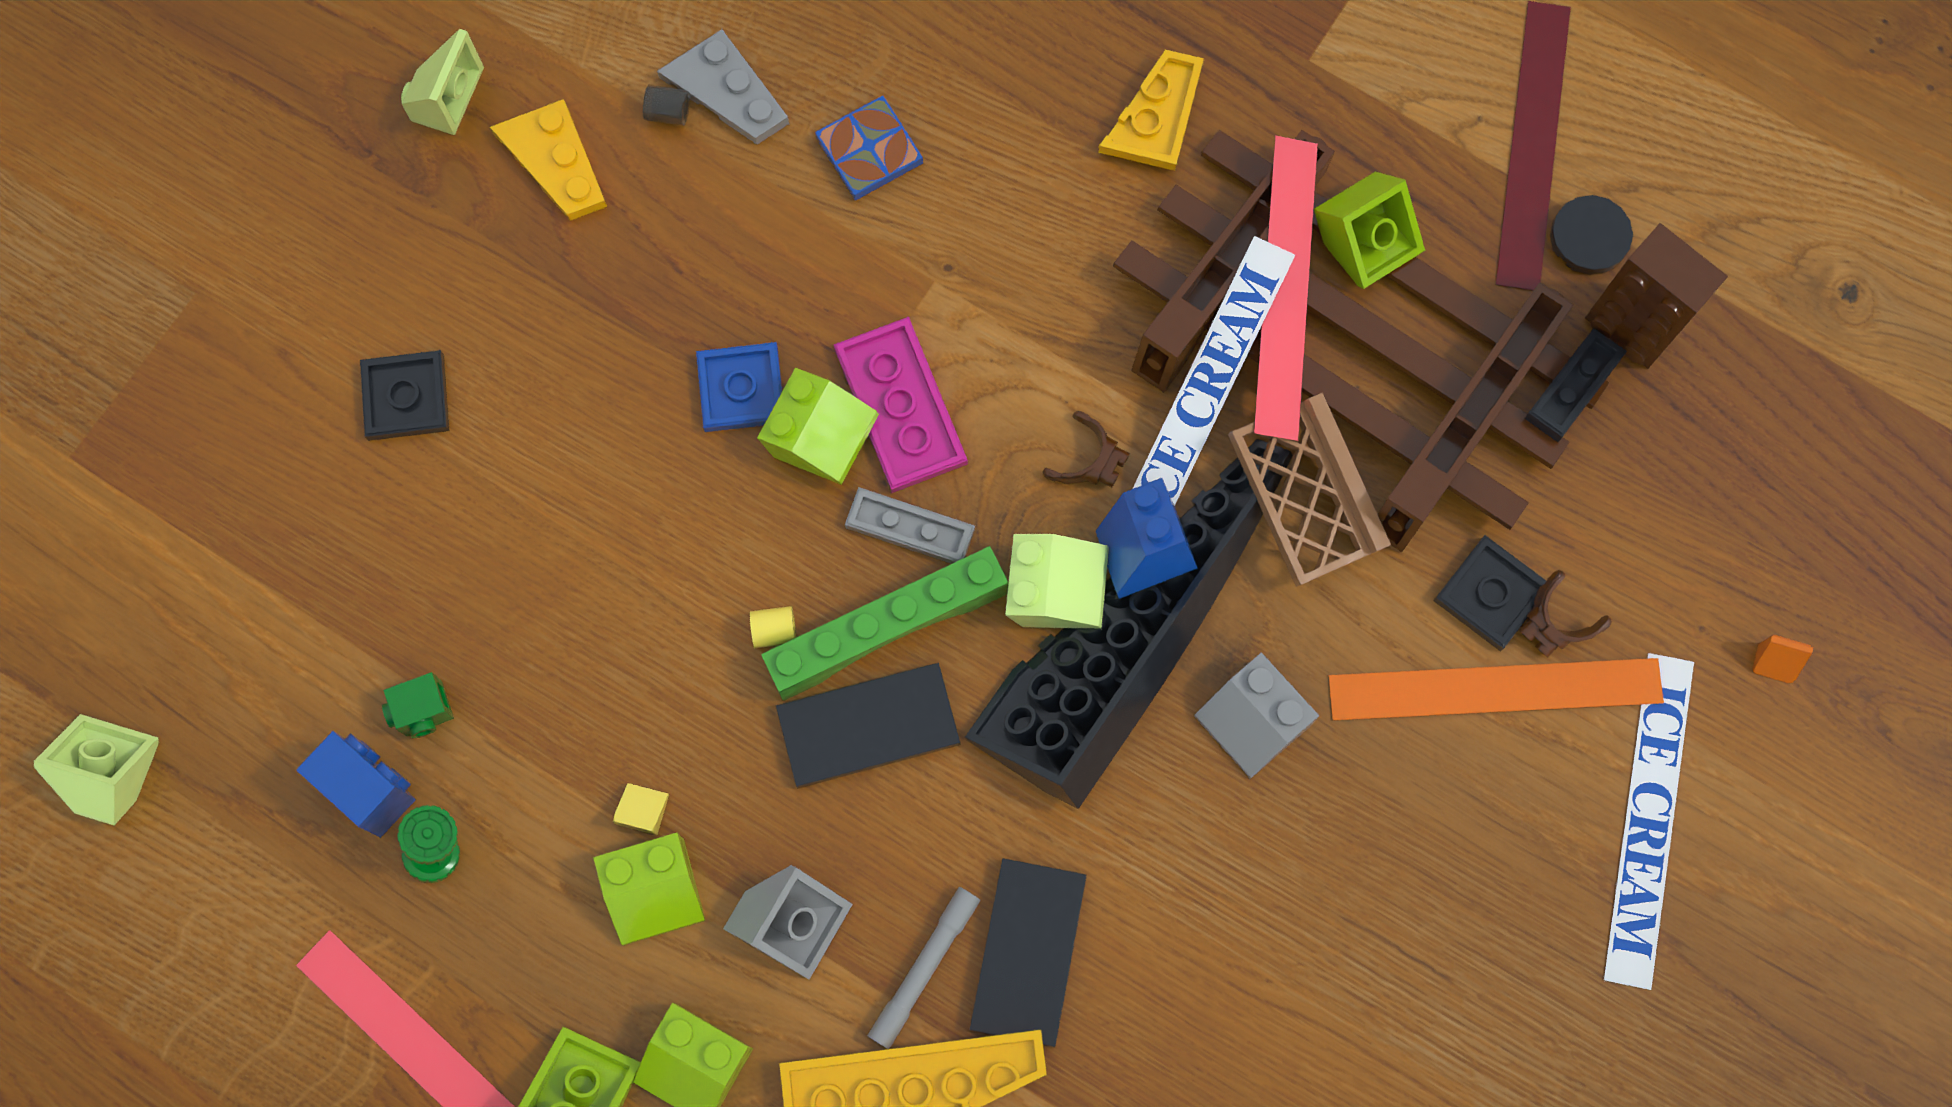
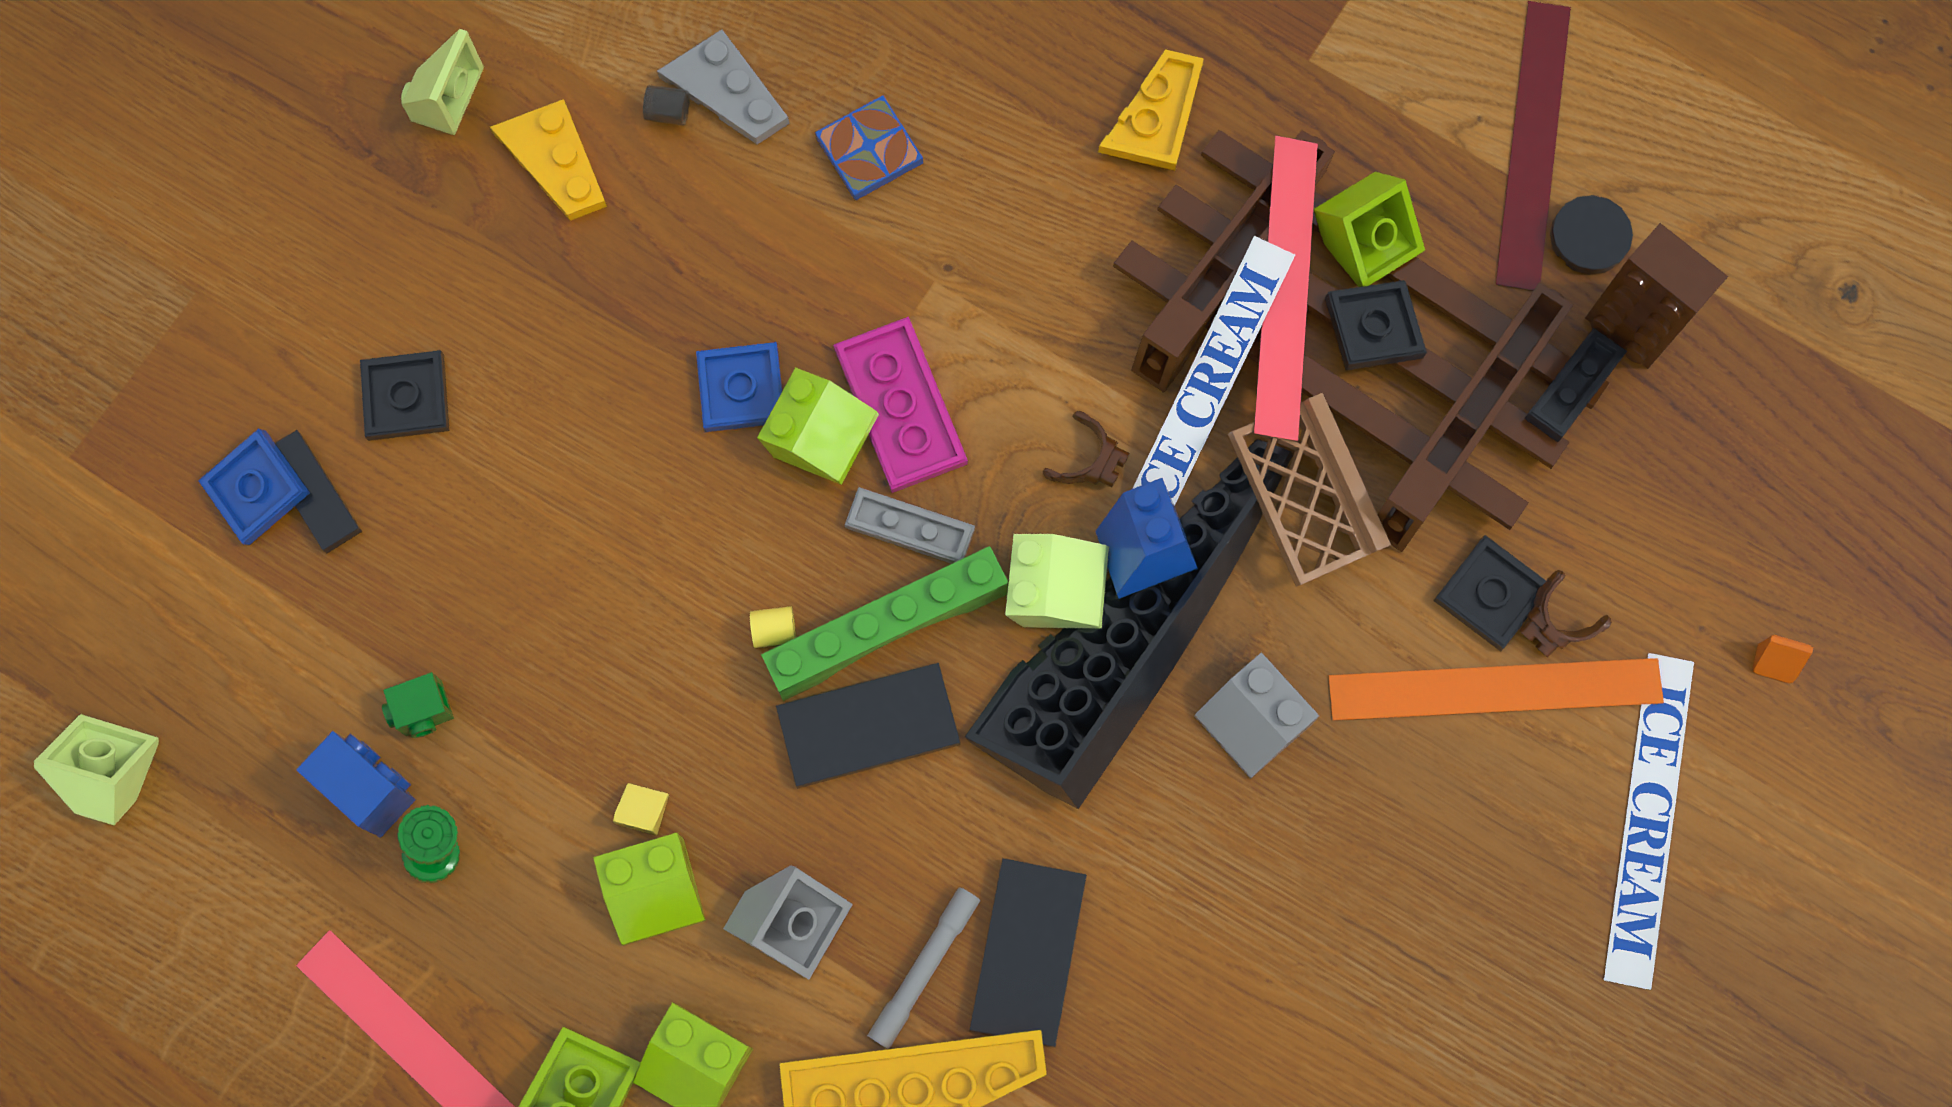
(254, 486): none -> blue tile
(323, 507): none -> black tile
(1375, 325): none -> black tile

